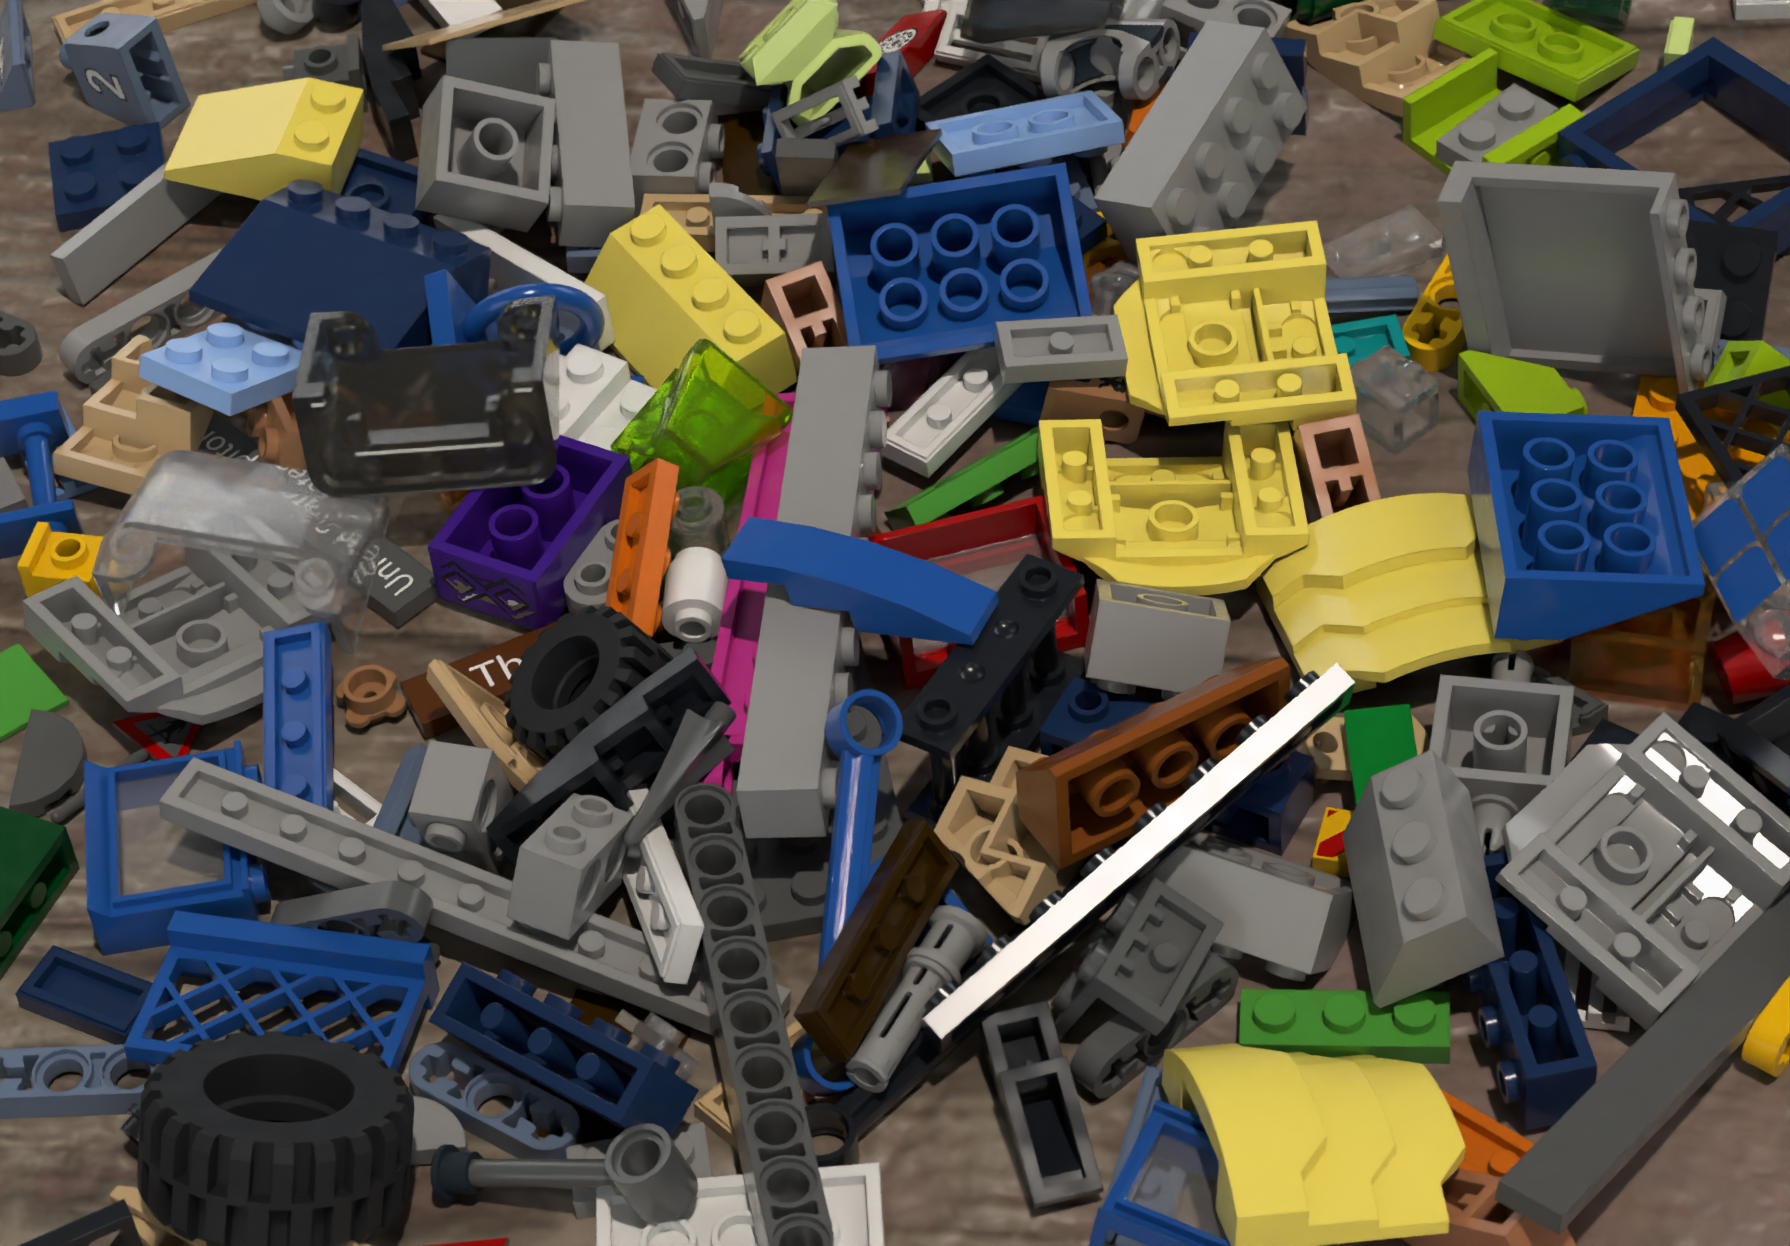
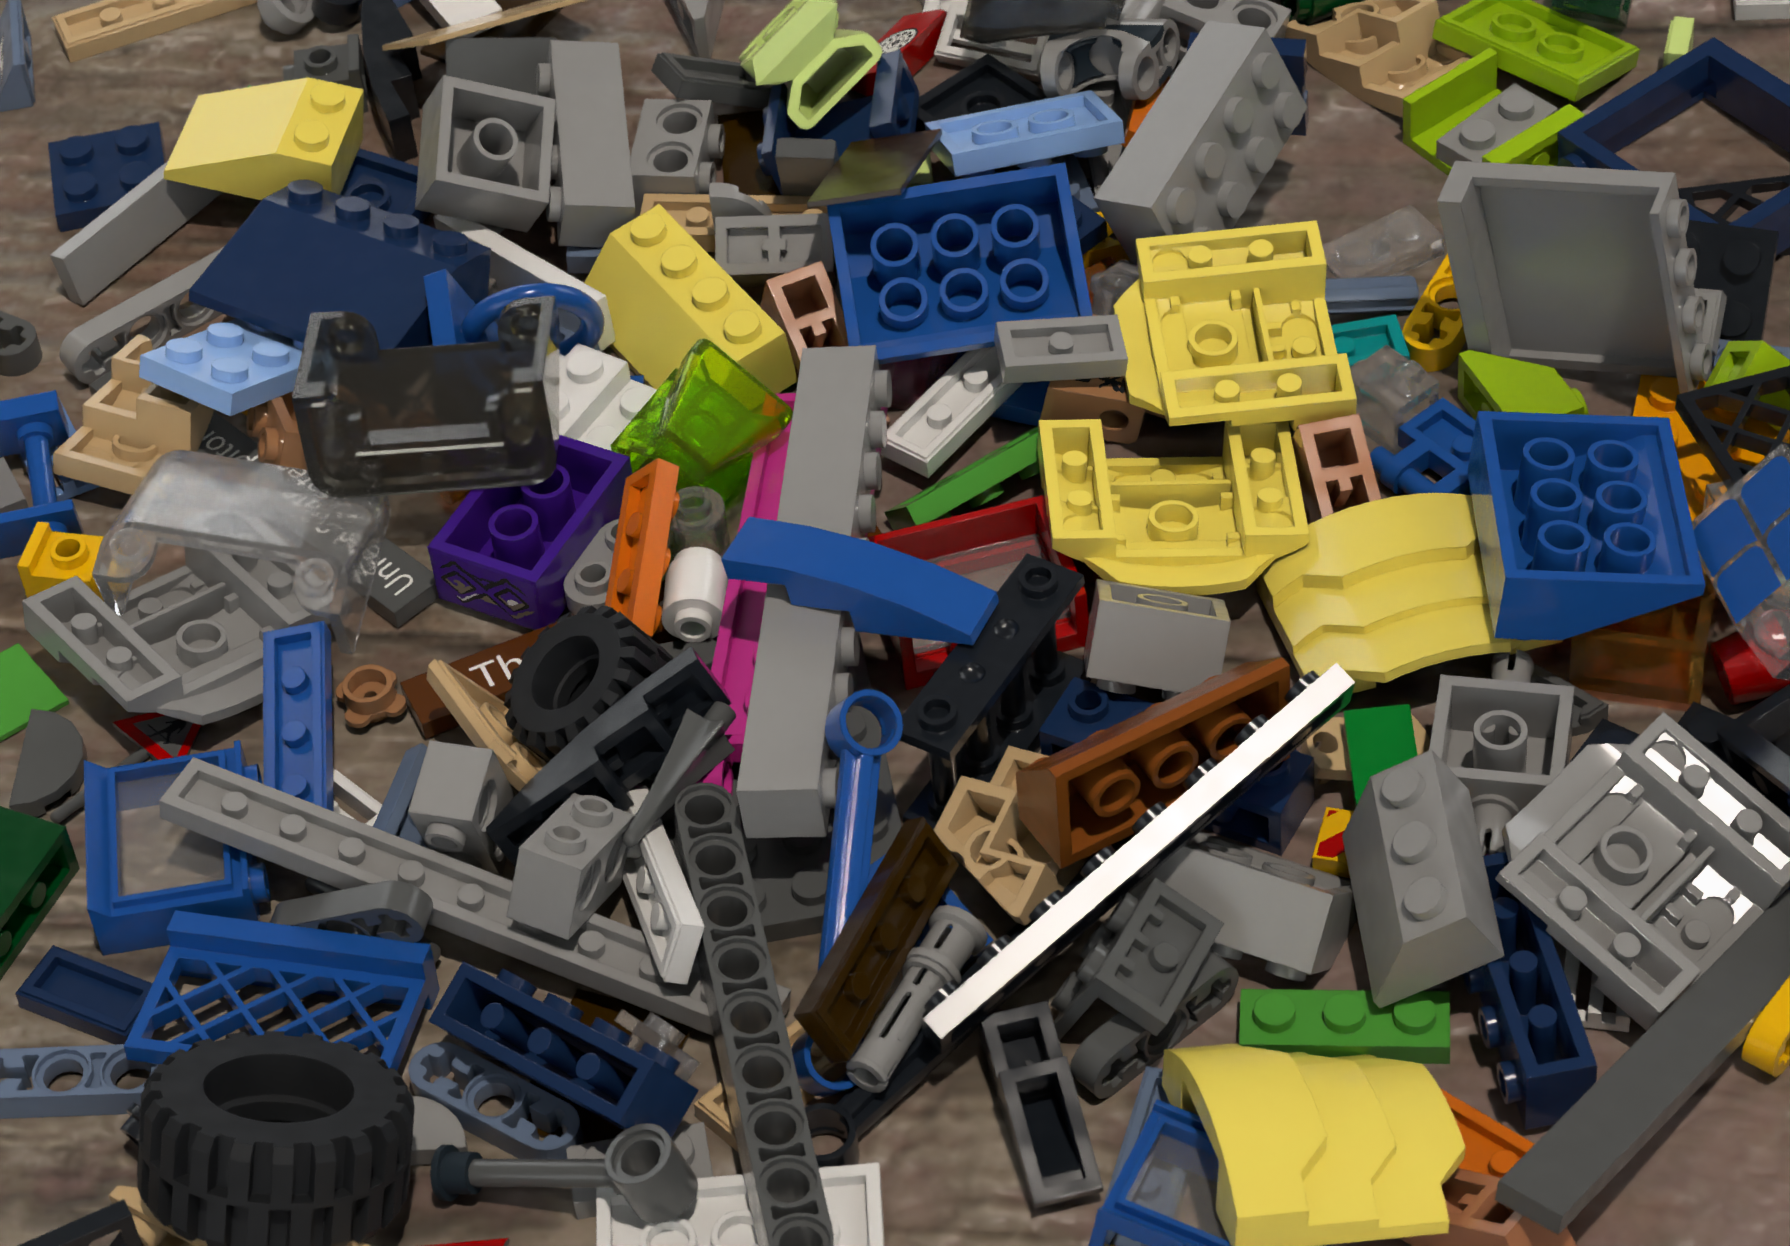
(126, 69): sand blue torso -> none
(850, 109): light grey tile -> none
(1434, 440): none -> blue plate

